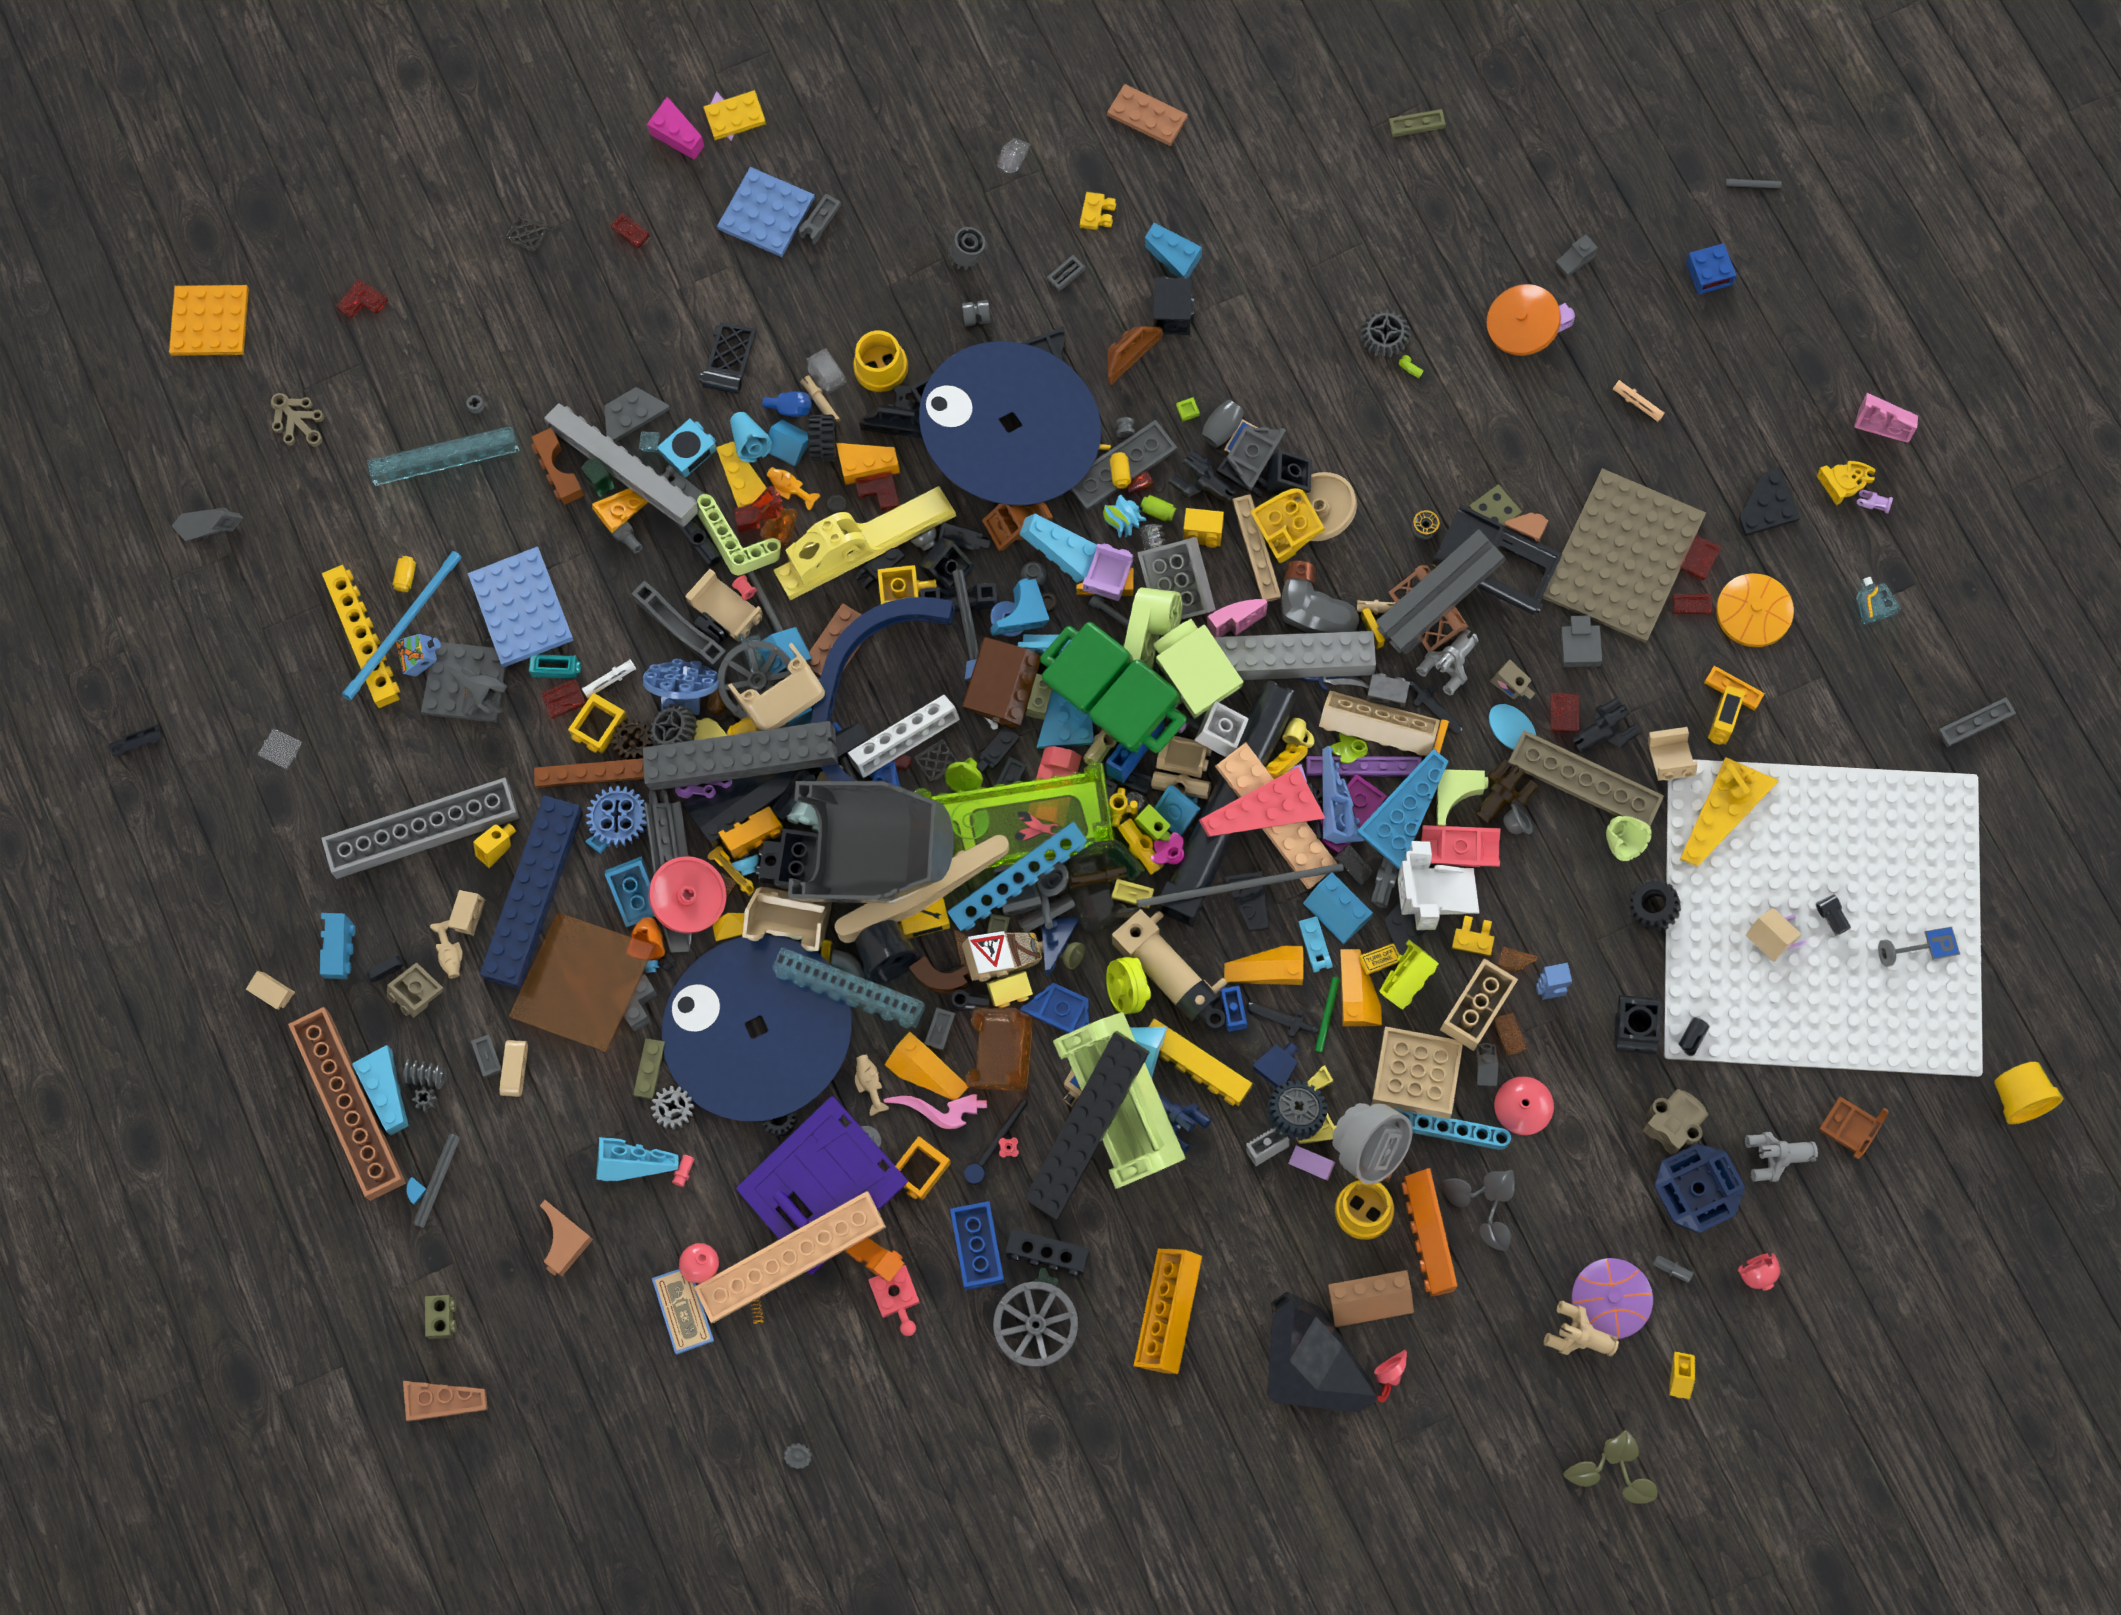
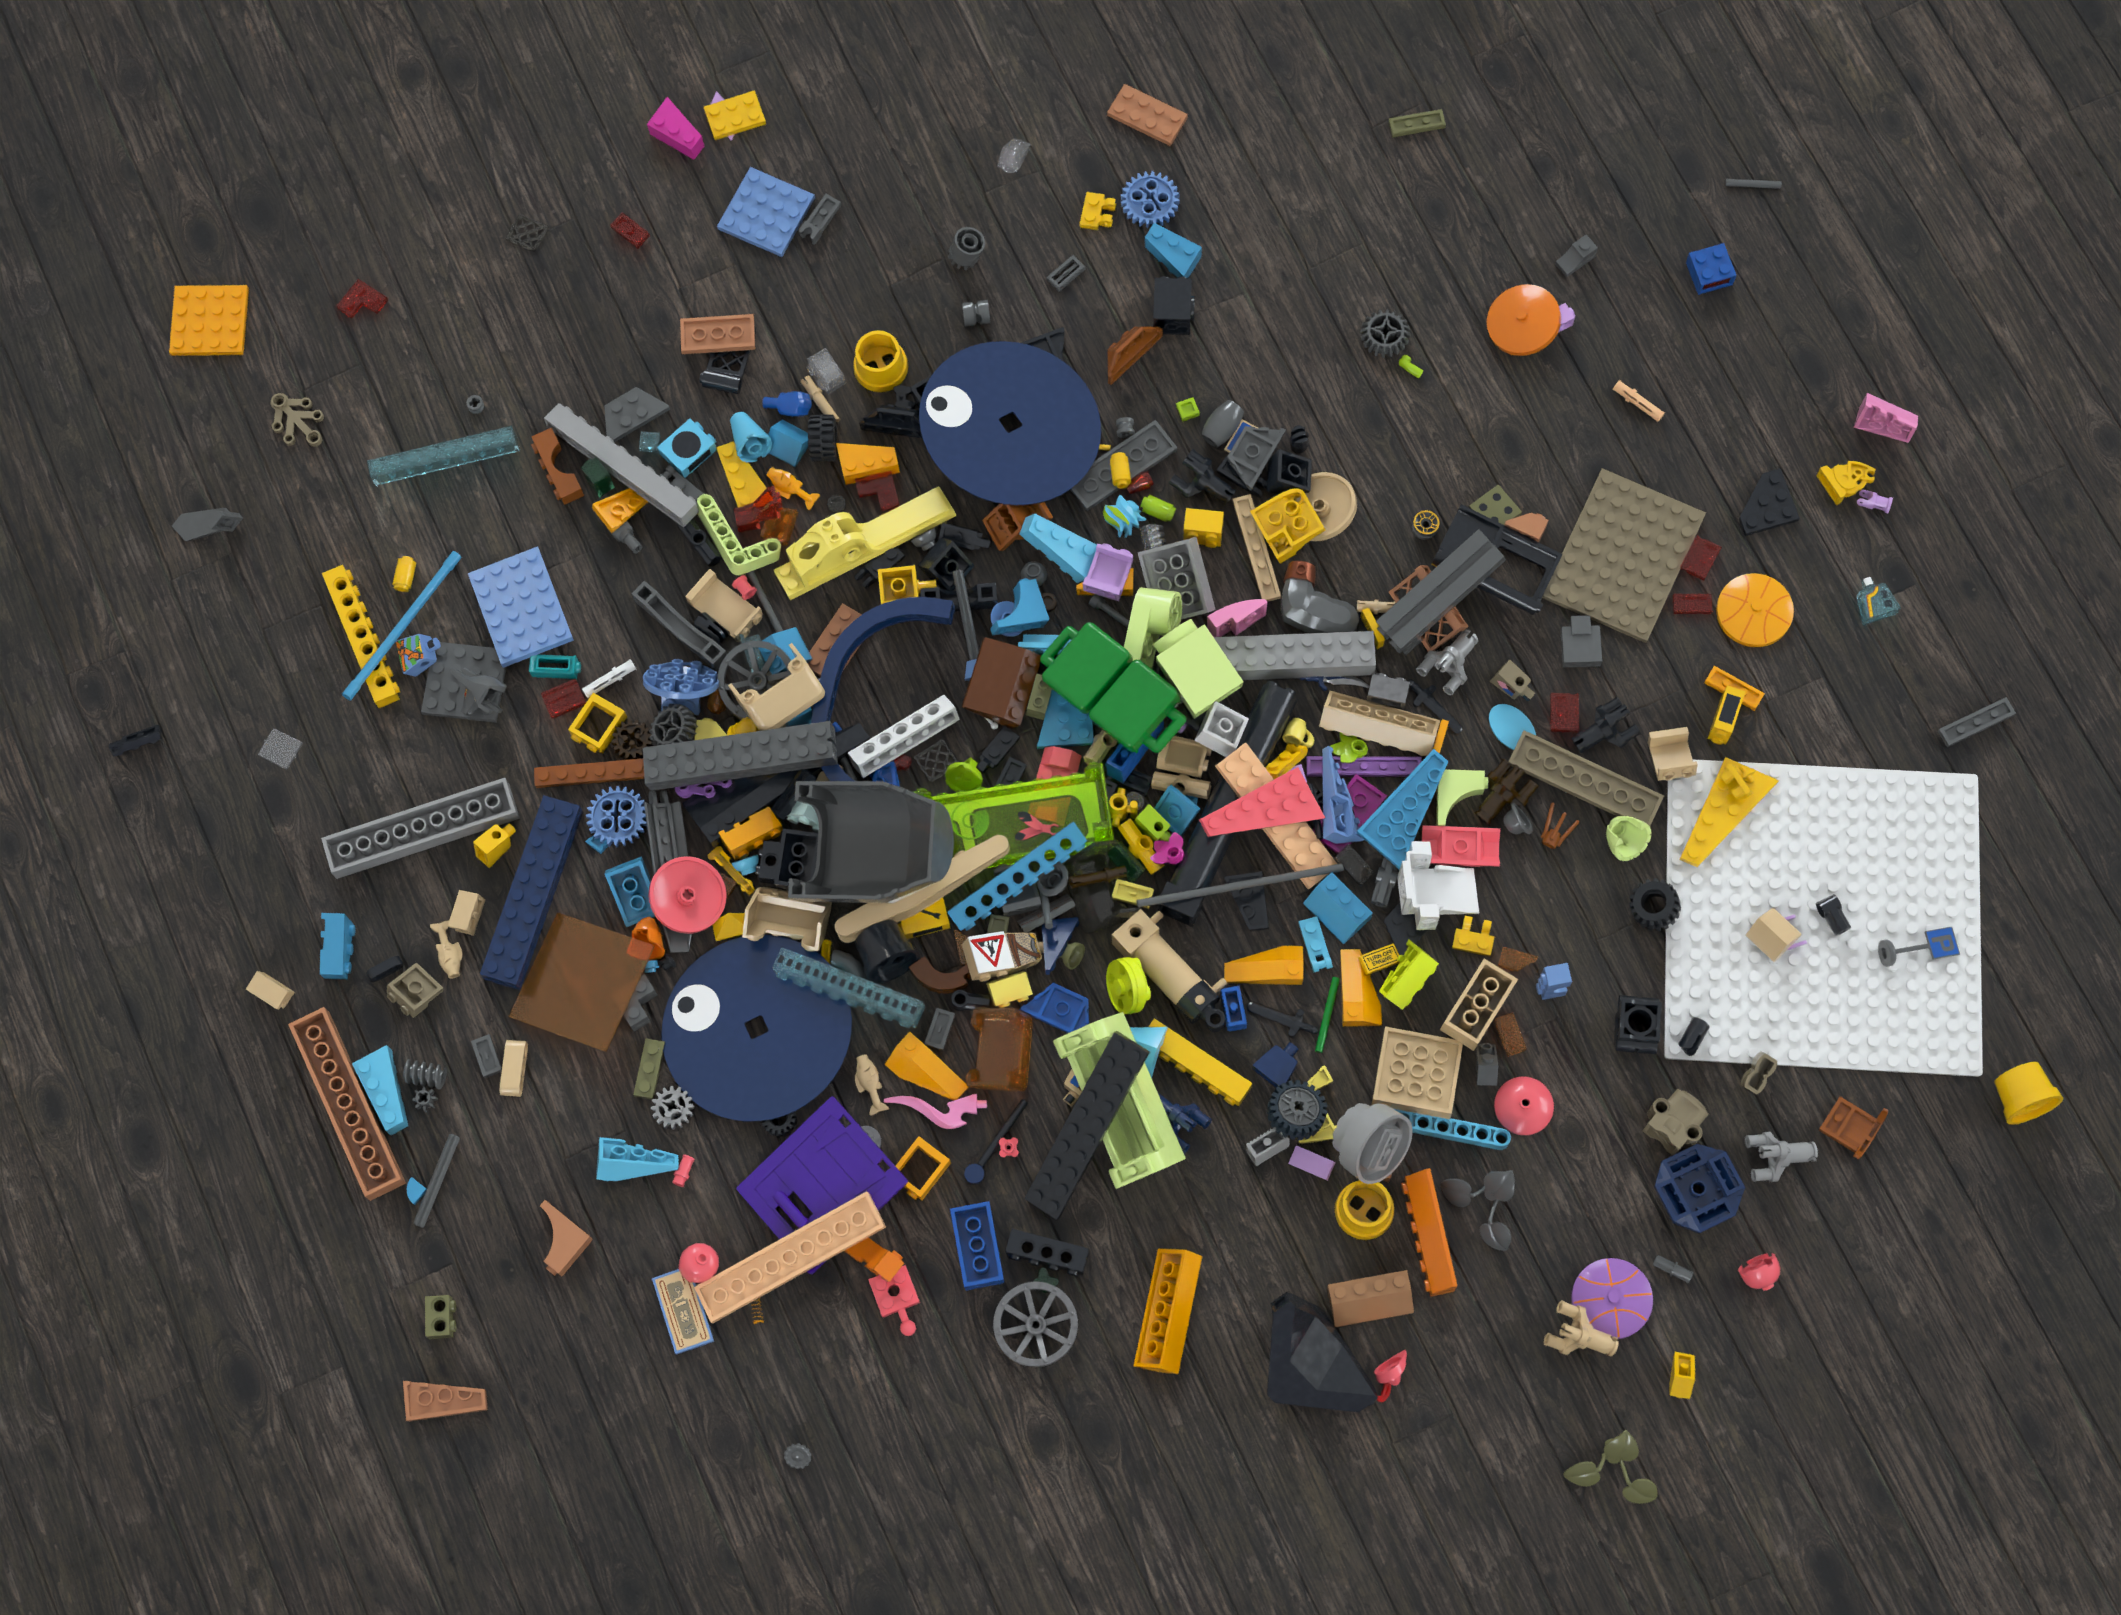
(717, 334): none -> nougat plate
(1162, 190): none -> medium blue gear
(1299, 439): none -> black arm
(1552, 838): none -> dark orange plant
(1761, 1068): none -> dark tan brick

